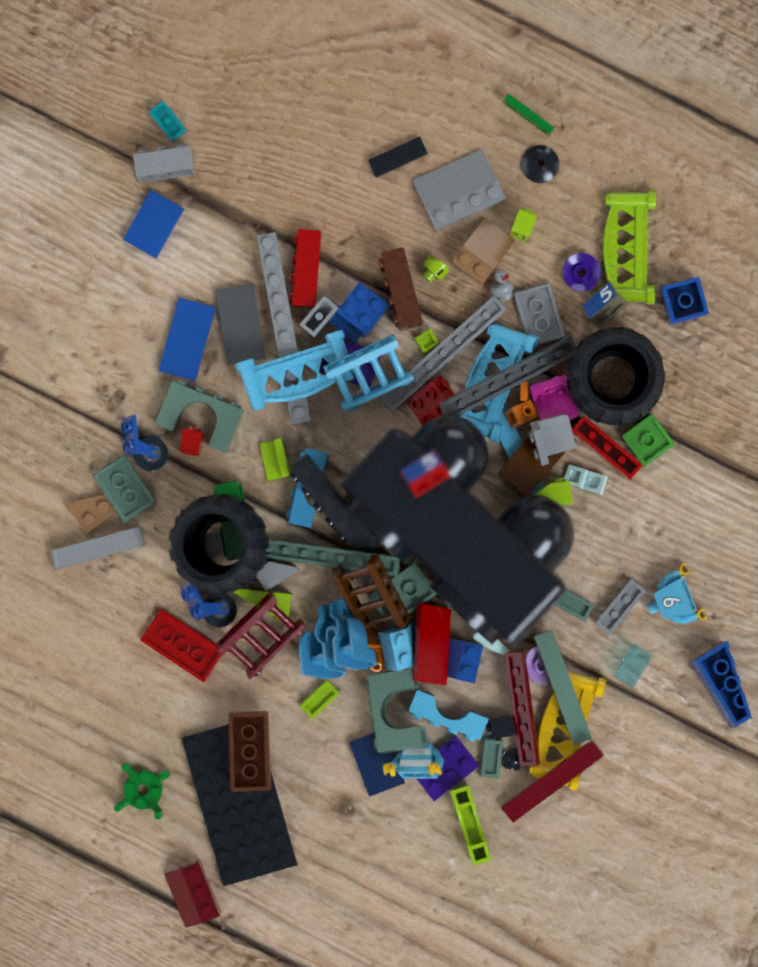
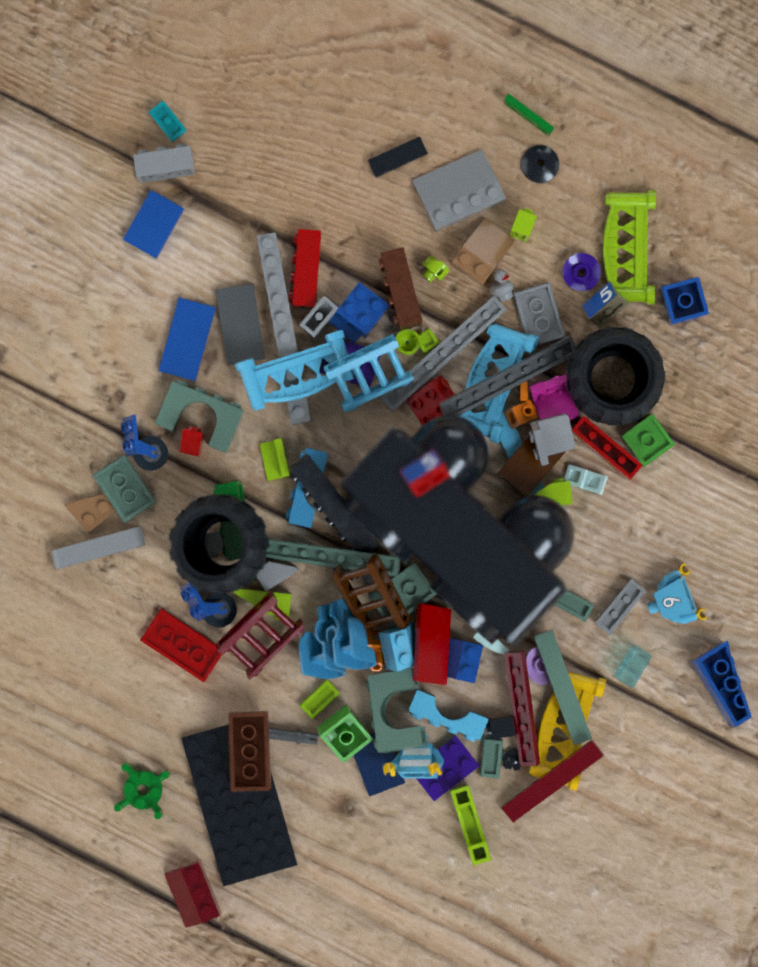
(293, 736): none -> dark grey pin
(344, 733): none -> bright green slope
(408, 342): none -> lime piece

